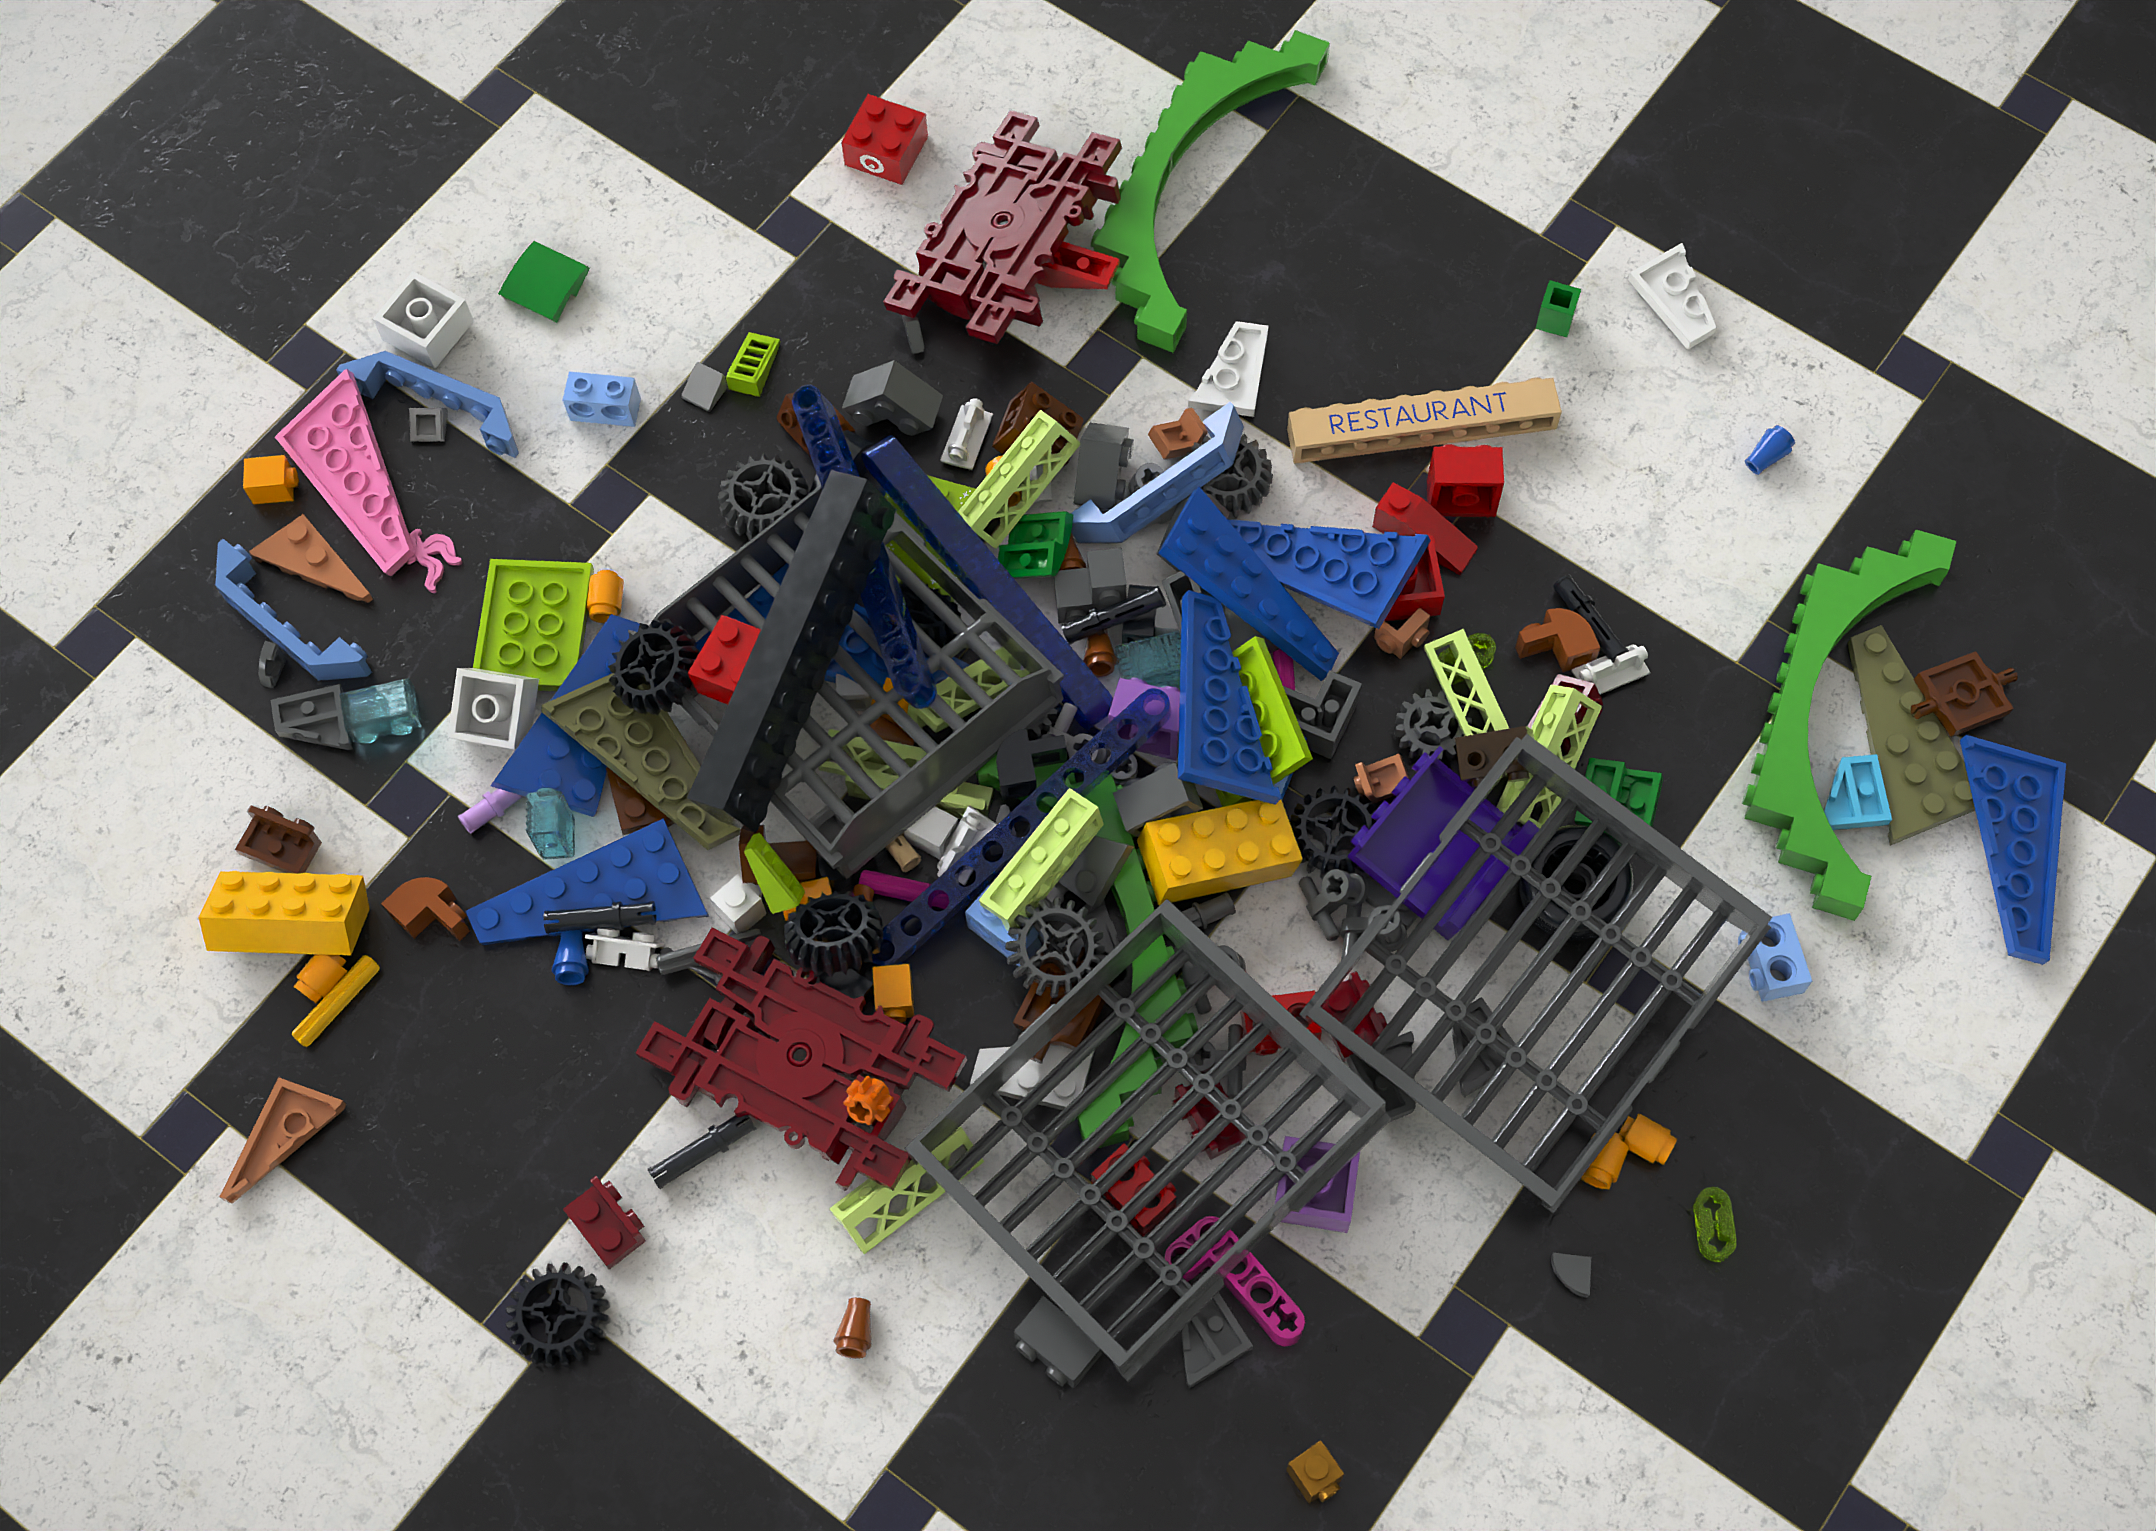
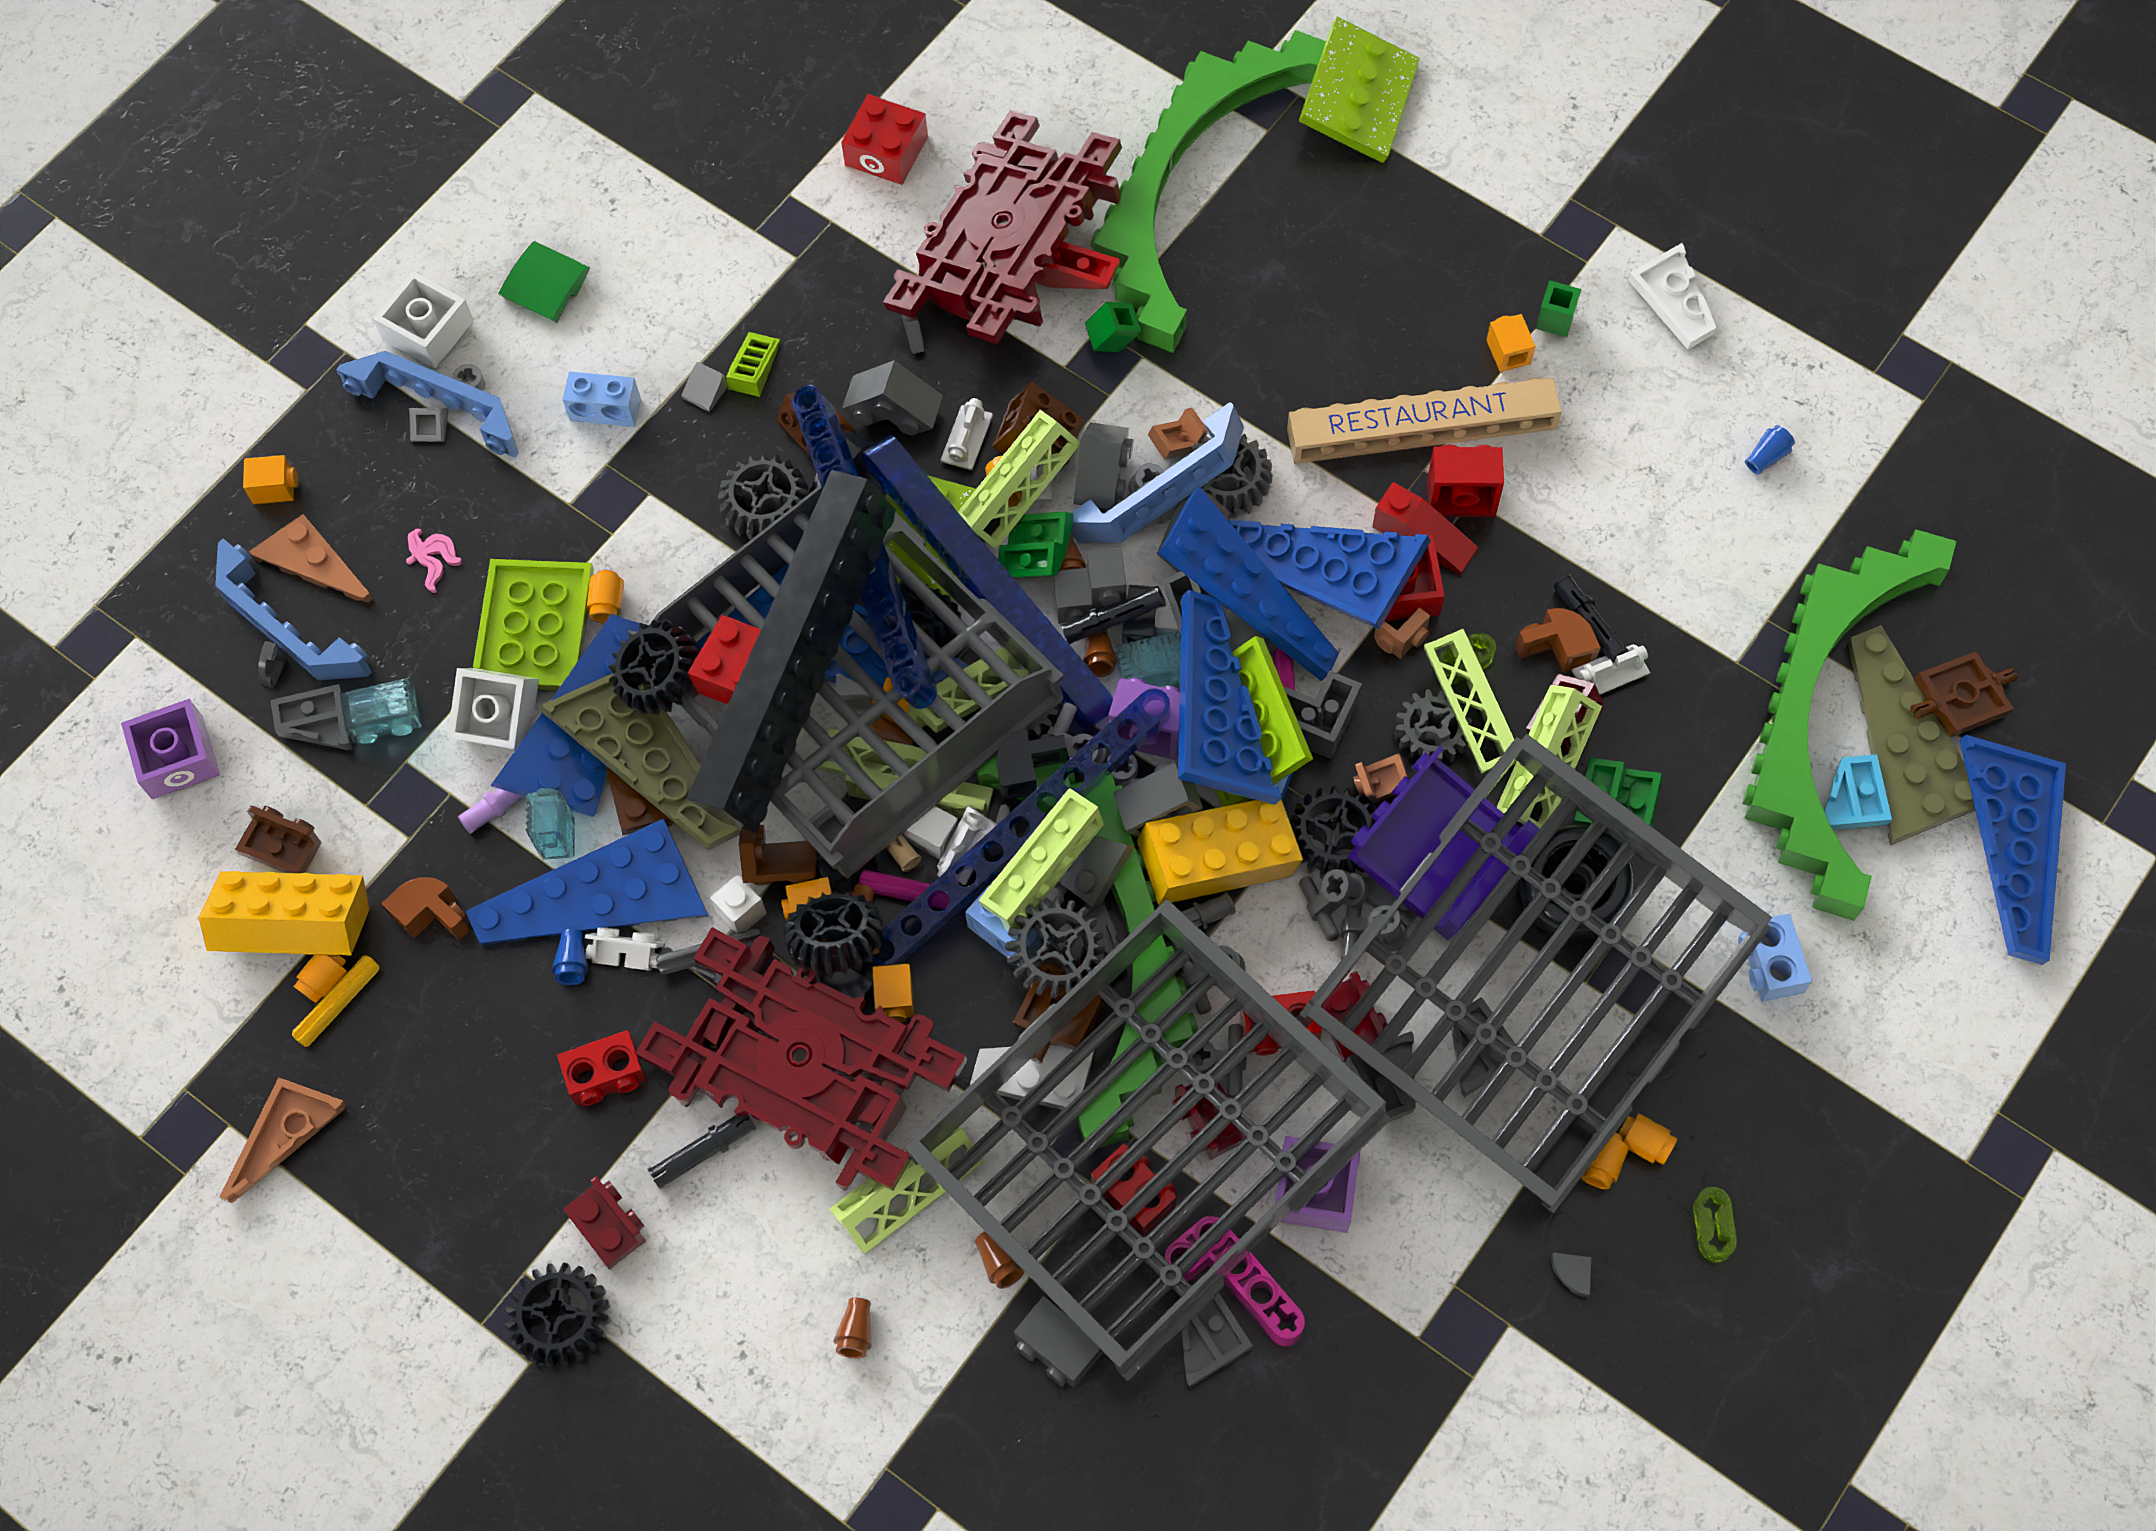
(170, 749): none -> medium lavender brick
(343, 461): bright pink wing -> none
(470, 370): none -> light grey bush
(600, 917): black pin -> none
(600, 1058): none -> red brick
(774, 878): lime slope -> none
(868, 1100): orange gear -> none
(998, 1264): none -> dark orange cone
(1112, 327): none -> green brick
(1234, 372): white wing -> none
(1316, 1473): pearl gold brick -> none
(1359, 89): none -> lime plate
(1481, 752): dark brown brick -> none
(1510, 342): none -> light orange brick

